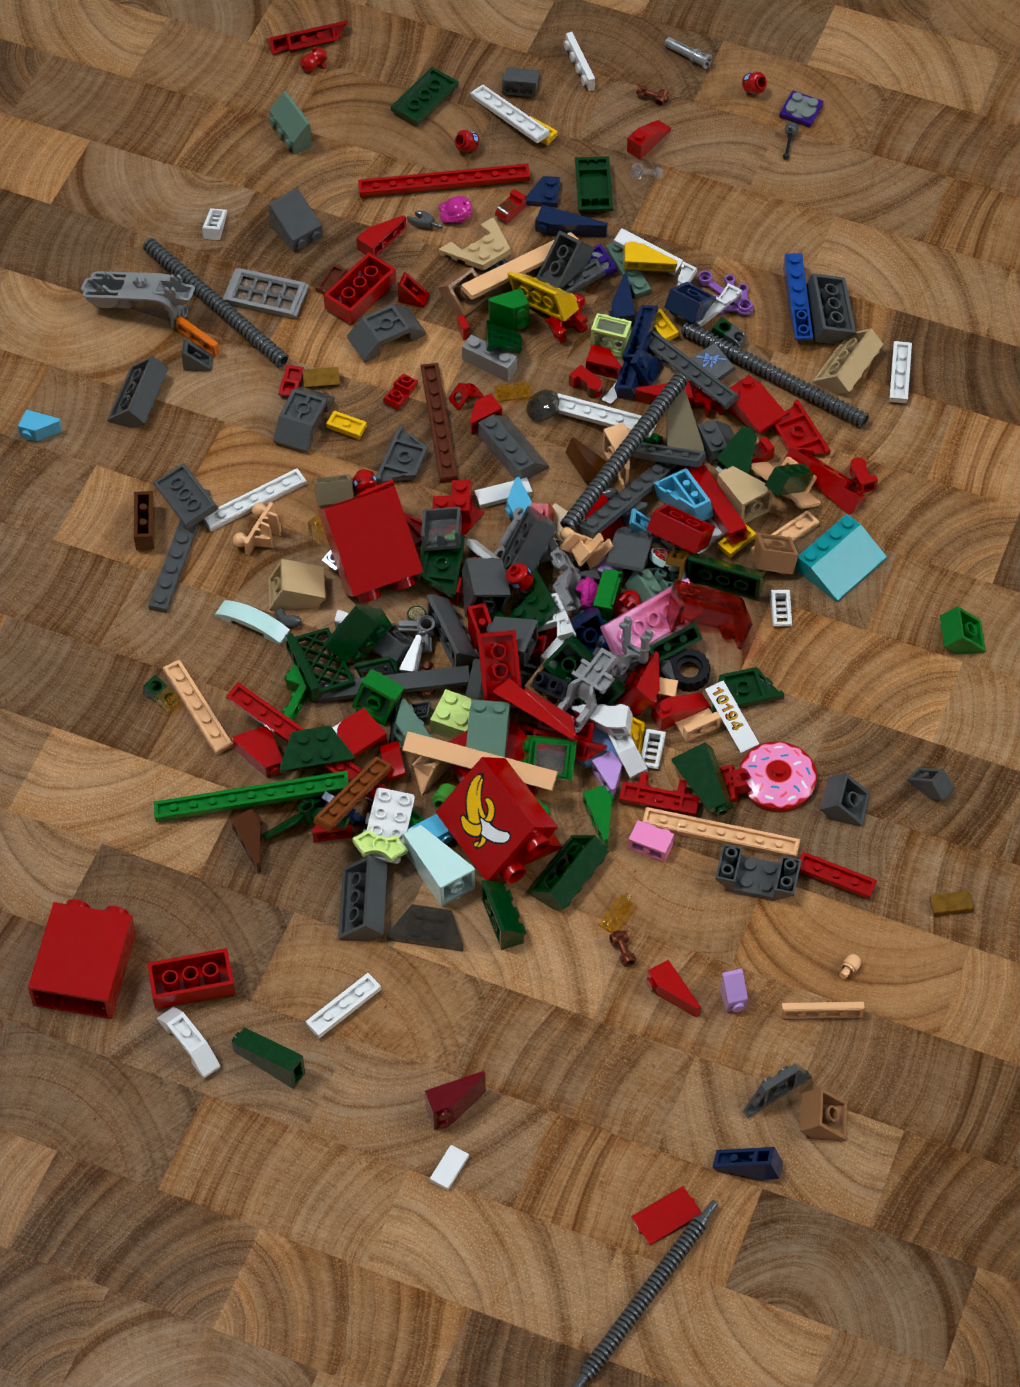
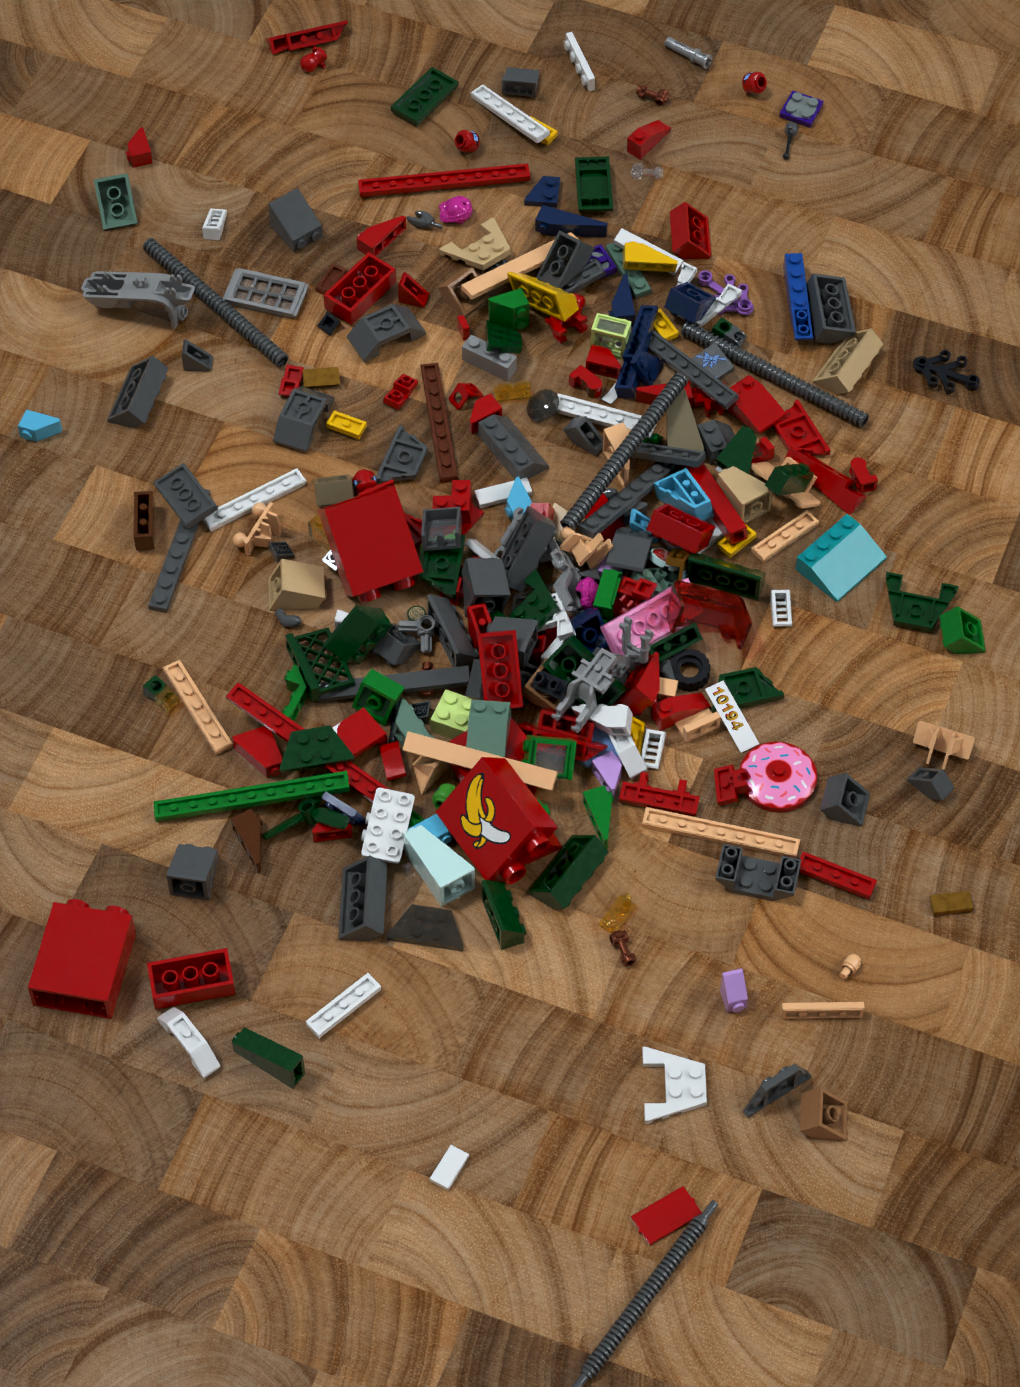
(115, 201): none -> sand green slope
(139, 150): none -> red slope
(192, 871): none -> dark grey slope
(197, 336): orange tile -> none
(254, 619): light aqua slope -> none
(280, 550): none -> slope
(290, 124): sand green slope -> none
(329, 323): none -> black slope
(352, 794): dark orange tile -> none
(383, 665): slope -> none
(389, 847): yellowish green tile -> none
(413, 656): white slope -> none
(453, 1099): dark red slope -> none
(511, 206): red leg -> none
(519, 577): red head -> none
(538, 707): red wedge -> none
(584, 435): none -> dark grey slope
(584, 459): reddish brown slope -> none
(636, 589): none -> red slope
(651, 841): bright pink brick -> none
(670, 986): red slope -> none
(683, 1084): none -> white wing
(690, 232): none -> red slope
(705, 777): dark green slope -> none
(750, 1162): dark blue slope -> none
(775, 553): medium nougat slope -> none
(900, 372): white plate -> none
(917, 610): none -> dark green wing
(925, 365): none -> black plant
(943, 740): none -> light nougat piece

